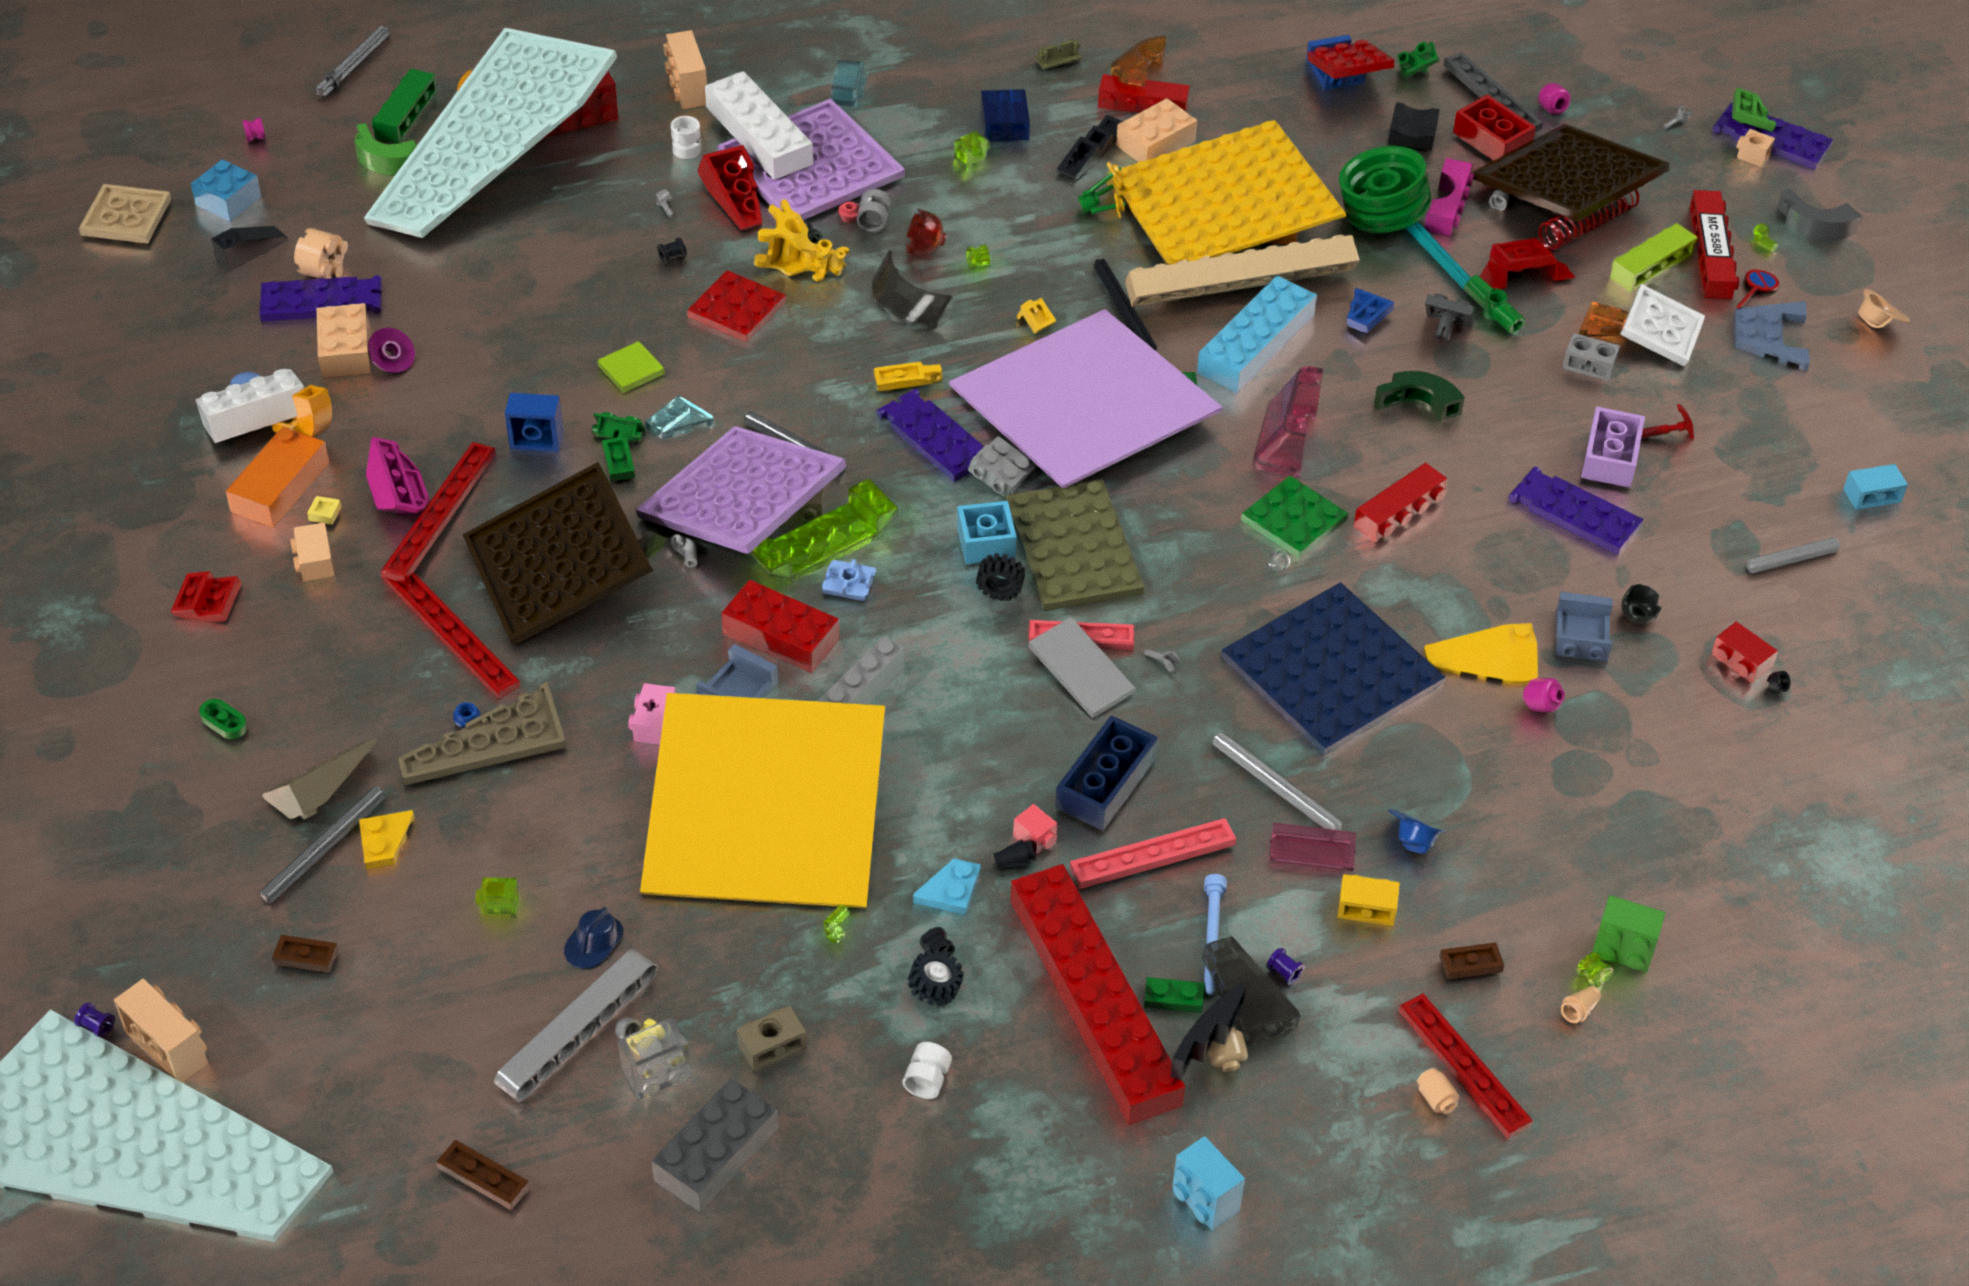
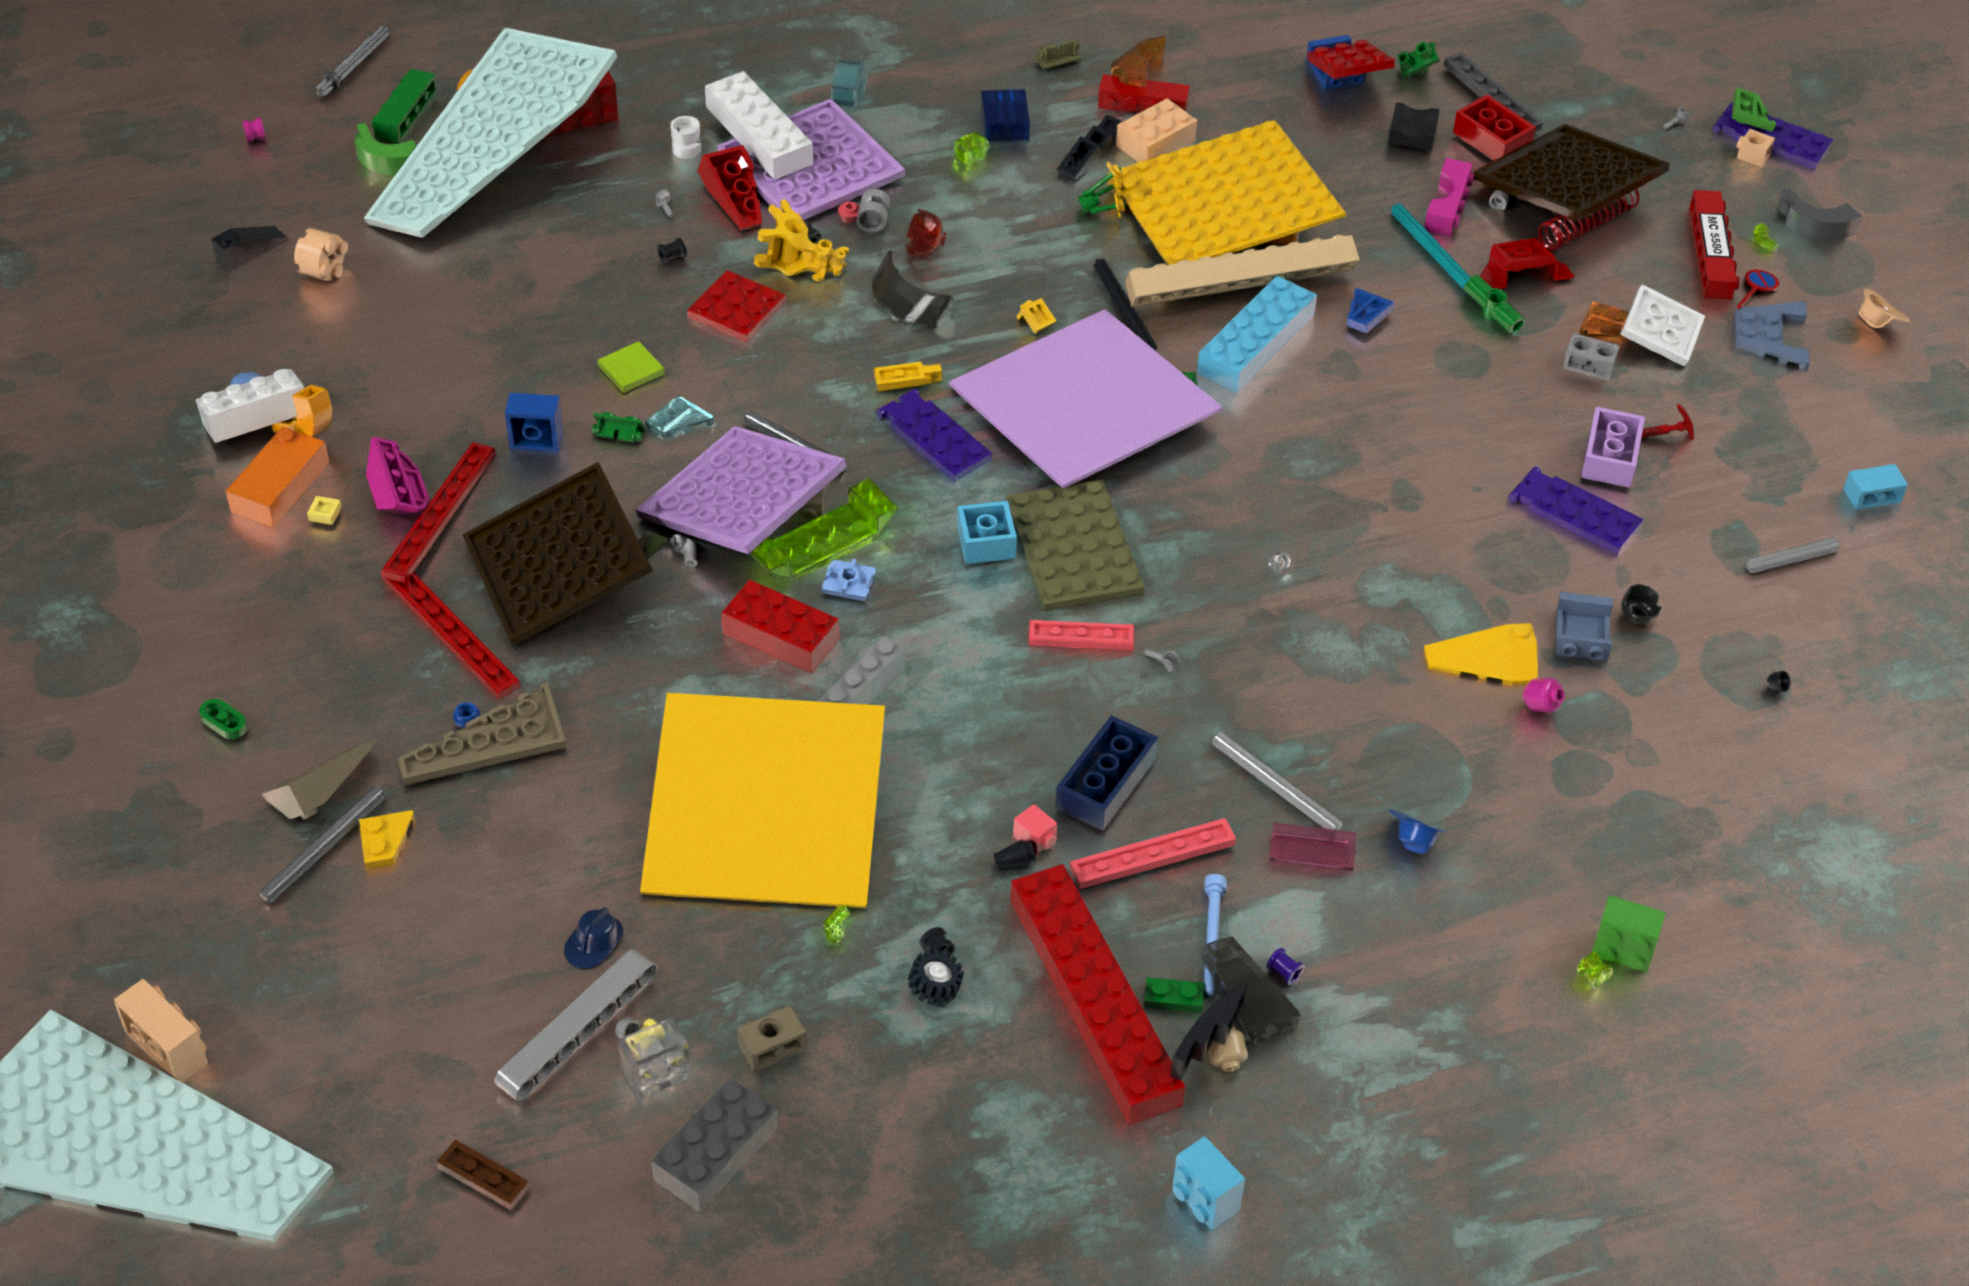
(95, 1020): dark purple bush -> none
(125, 213): tan plate -> none
(206, 597): red slope -> none
(226, 190): dark azure brick -> none
(301, 297): dark purple hinge -> none
(305, 953): reddish brown plate -> none
(313, 552): light nougat brick -> none
(343, 340): light nougat brick -> none
(397, 344): magenta dish -> none
(498, 896): clear neon green brick -> none
(618, 458): green plate -> none
(649, 713): bright pink brick -> none
(685, 69): light nougat brick -> none
(742, 676): sand blue panel -> none
(926, 1071): white wheel -> none
(950, 887): medium azure wing -> none
(978, 257): clear neon green wheel -> none
(996, 586): black tyre -> none
(1001, 466): light grey plate -> none
(1081, 667): light grey tile -> none
(1284, 427): clear pink windscreen -> none
(1294, 517): green plate -> none
(1332, 668): dark blue plate -> none
(1368, 899): yellow brick -> none
(1385, 189): green wheel -> none
(1400, 502): red brick -> none
(1421, 388): dark green arch -> none
(1438, 1091): light nougat brick -> none
(1449, 313): dark grey plate -> none
(1466, 1066): red tile -> none
(1471, 960): reddish brown plate -> none
(1554, 98): dark pink head -> none
(1580, 1004): light nougat cone -> none
(1653, 257): lime brick -> none
(1744, 652): red brick -> none

